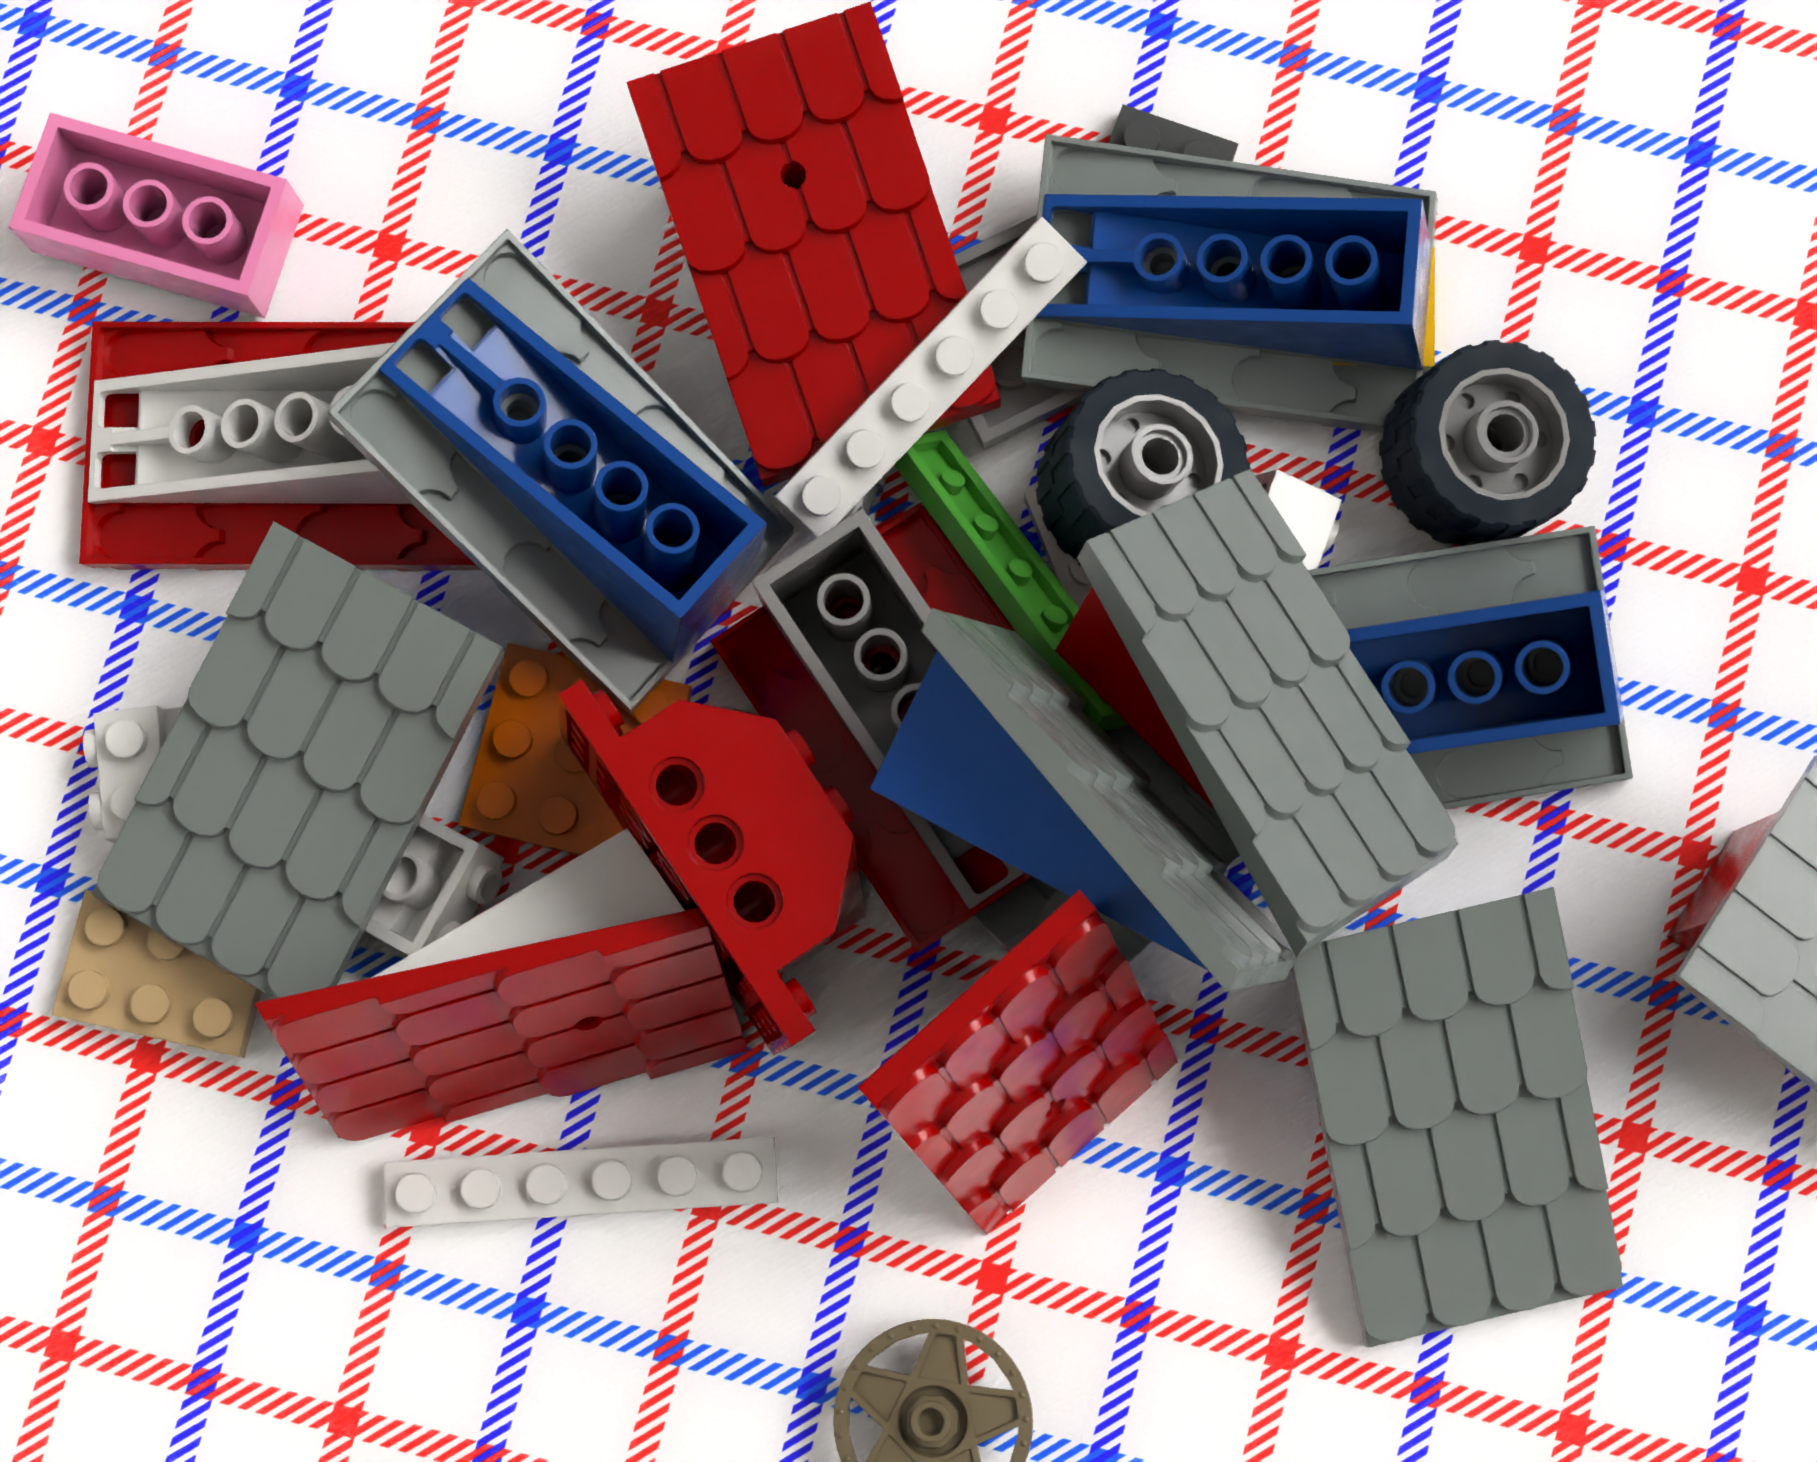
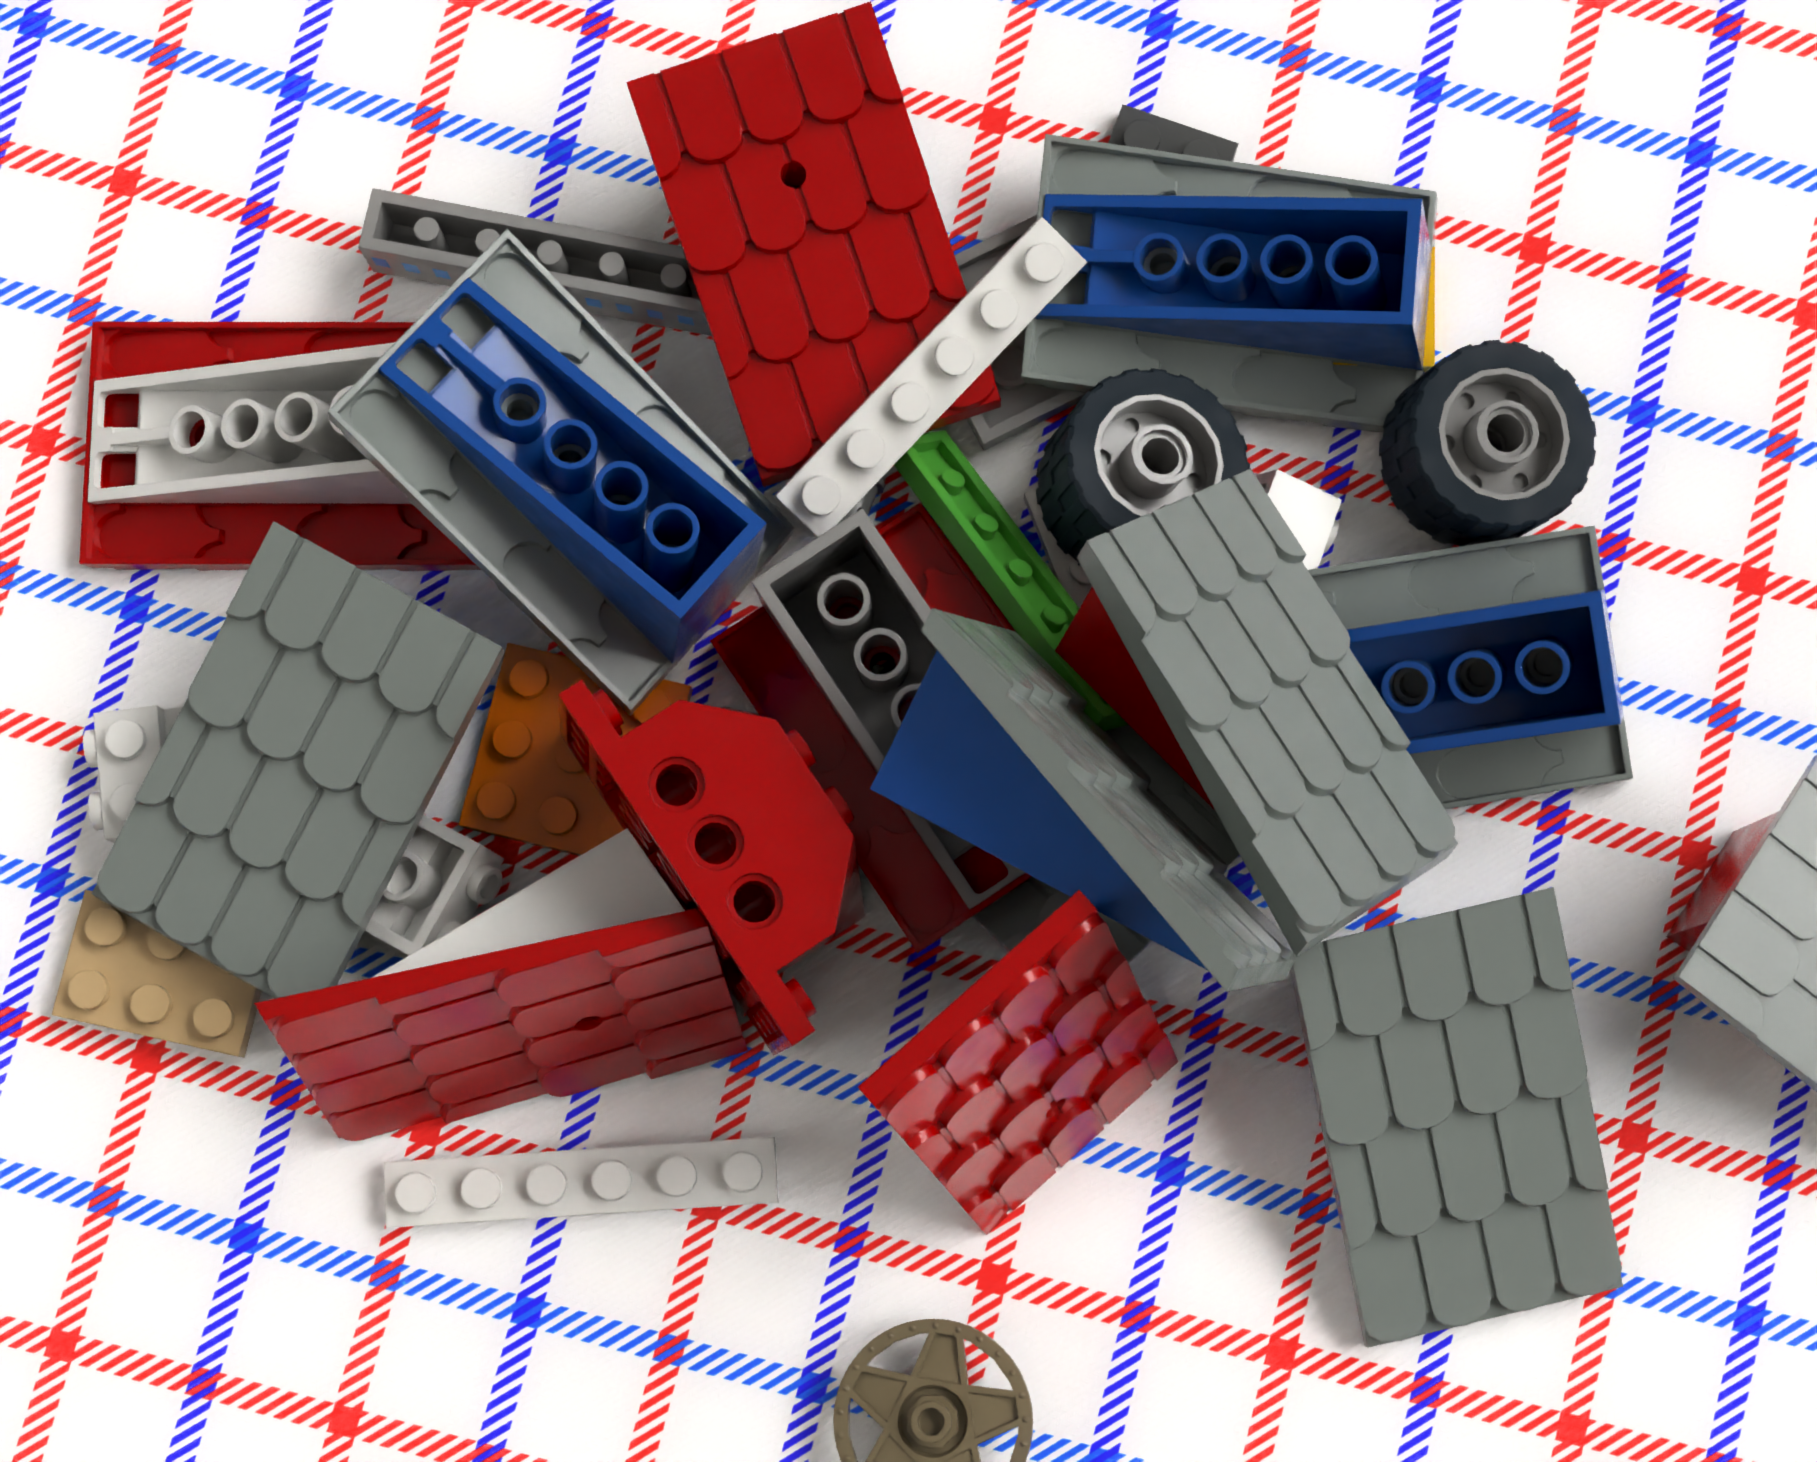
(157, 215): bright pink brick -> none
(599, 268): none -> light grey brick

